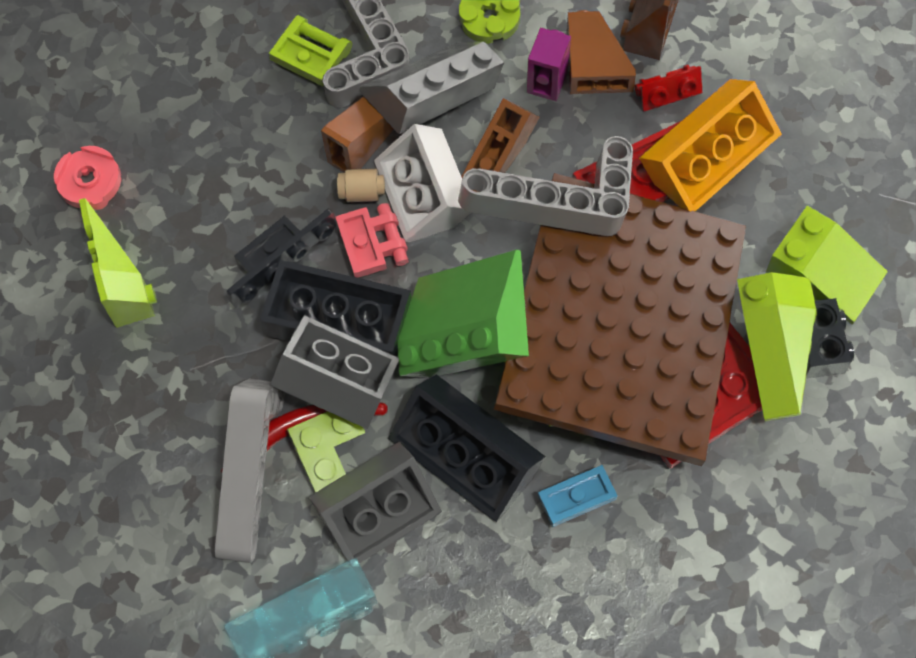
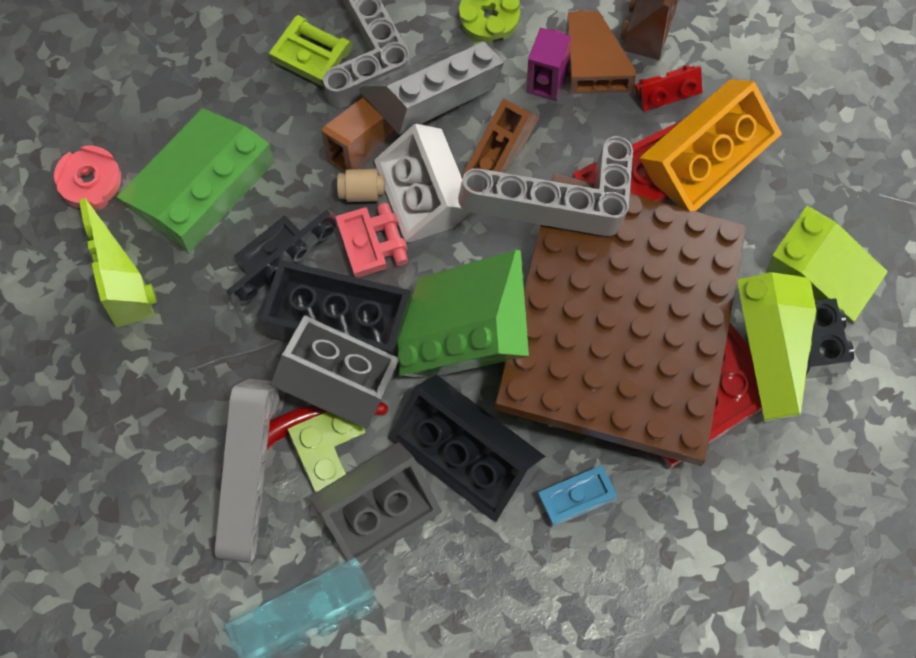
(197, 178): none -> bright green slope

